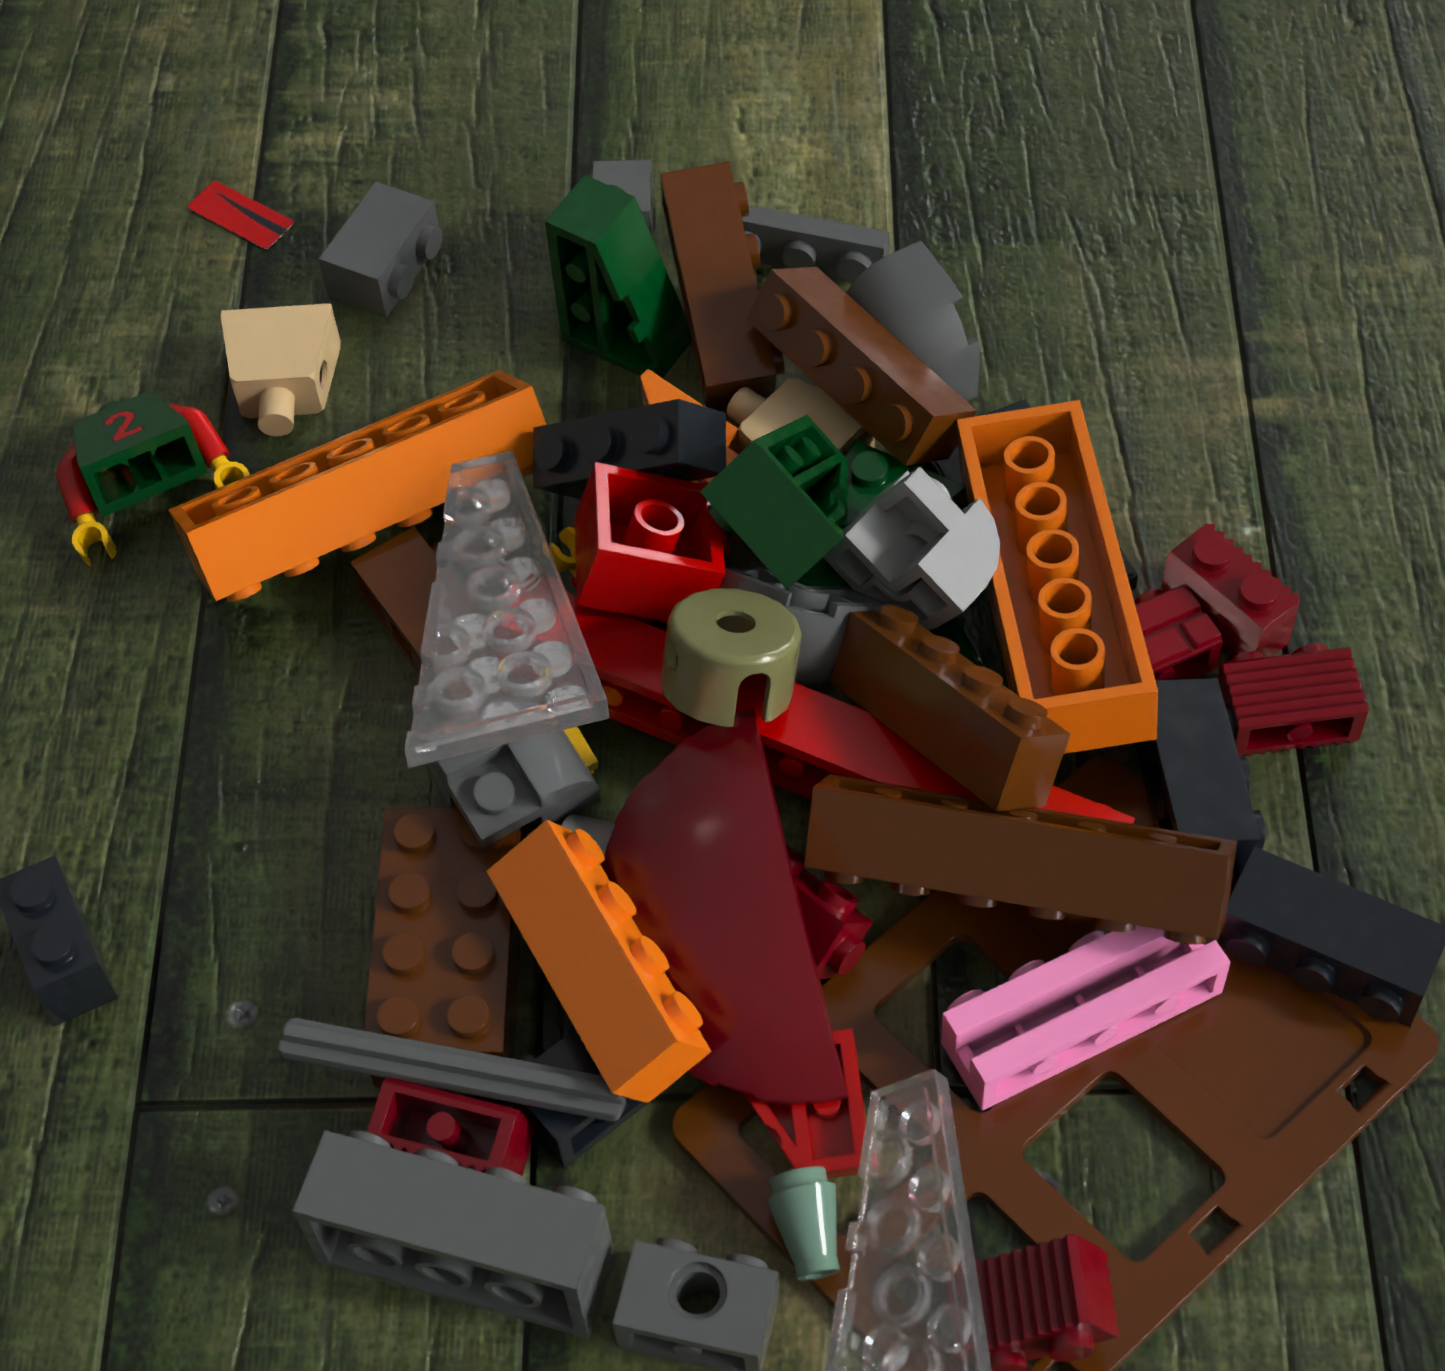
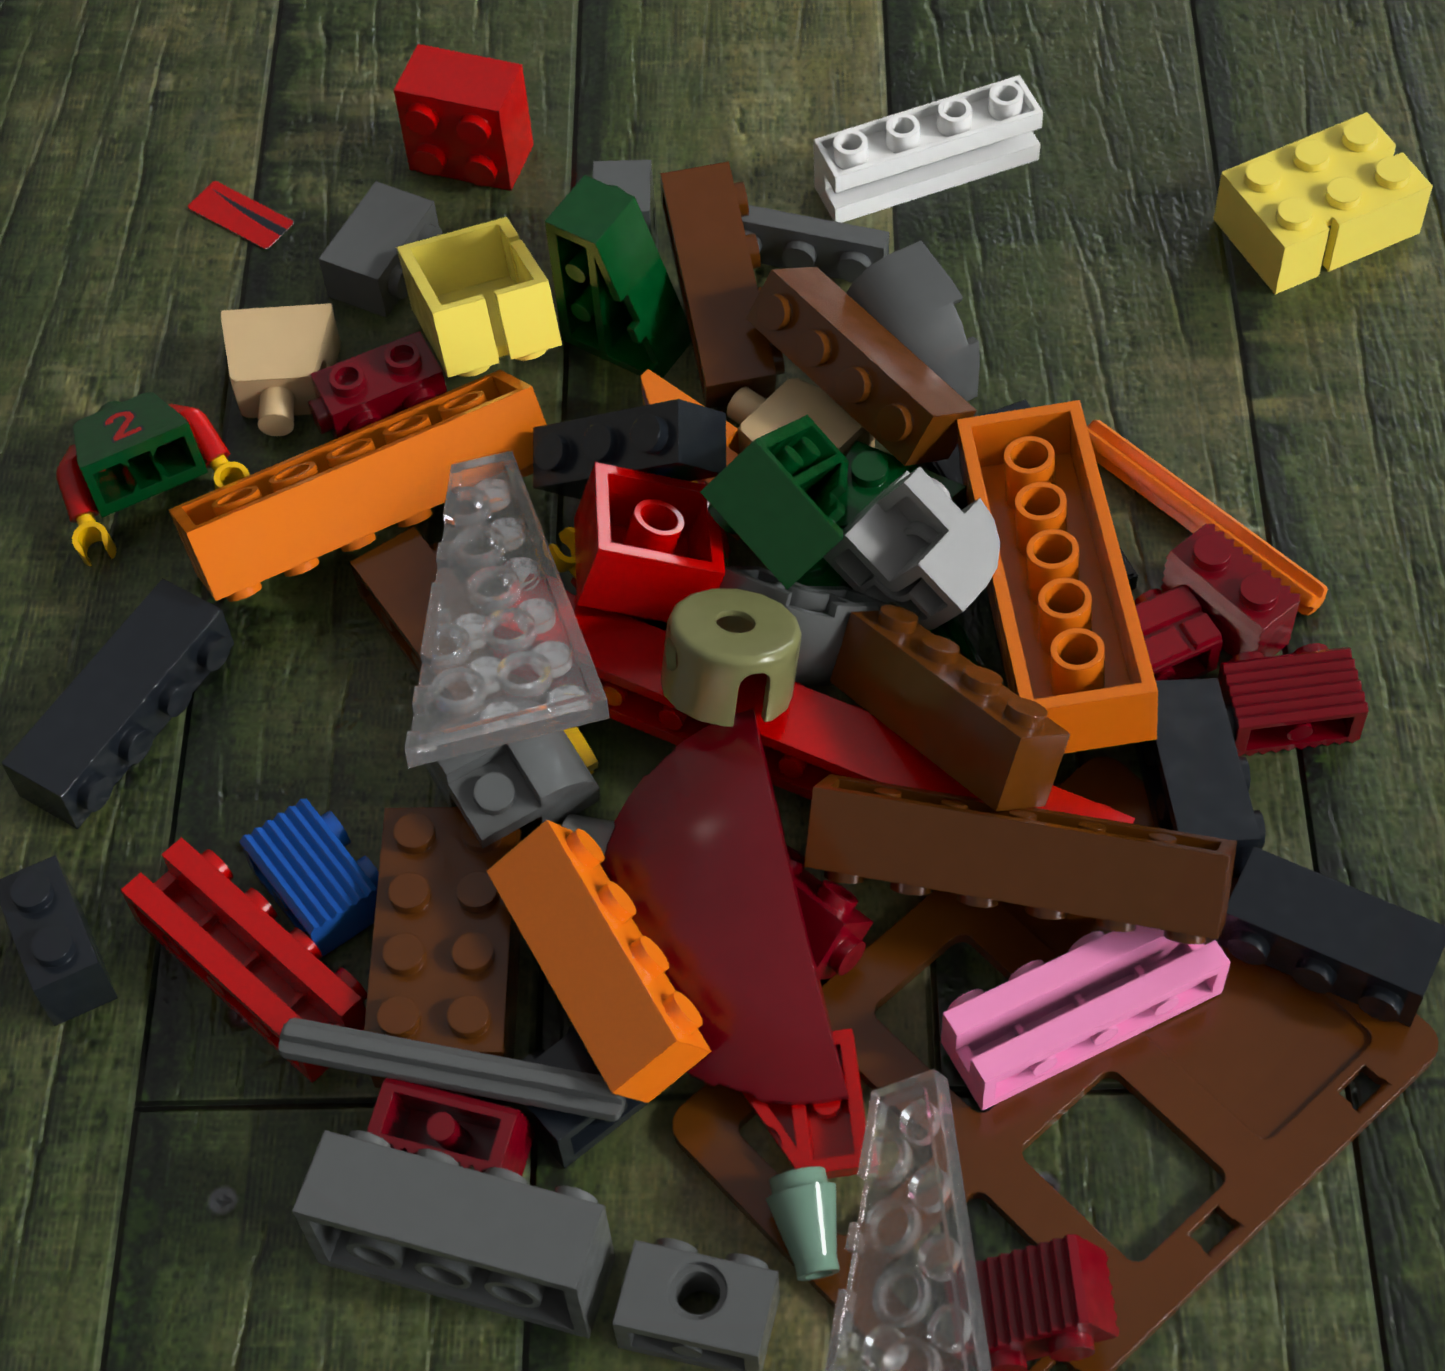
(119, 704): none -> black brick
(240, 948): none -> red brick
(313, 875): none -> blue brick
(375, 385): none -> dark red brick
(464, 116): none -> red brick
(479, 297): none -> light yellow piece
(927, 149): none -> white brick
(1195, 510): none -> orange axle
(1339, 177): none -> light yellow piece

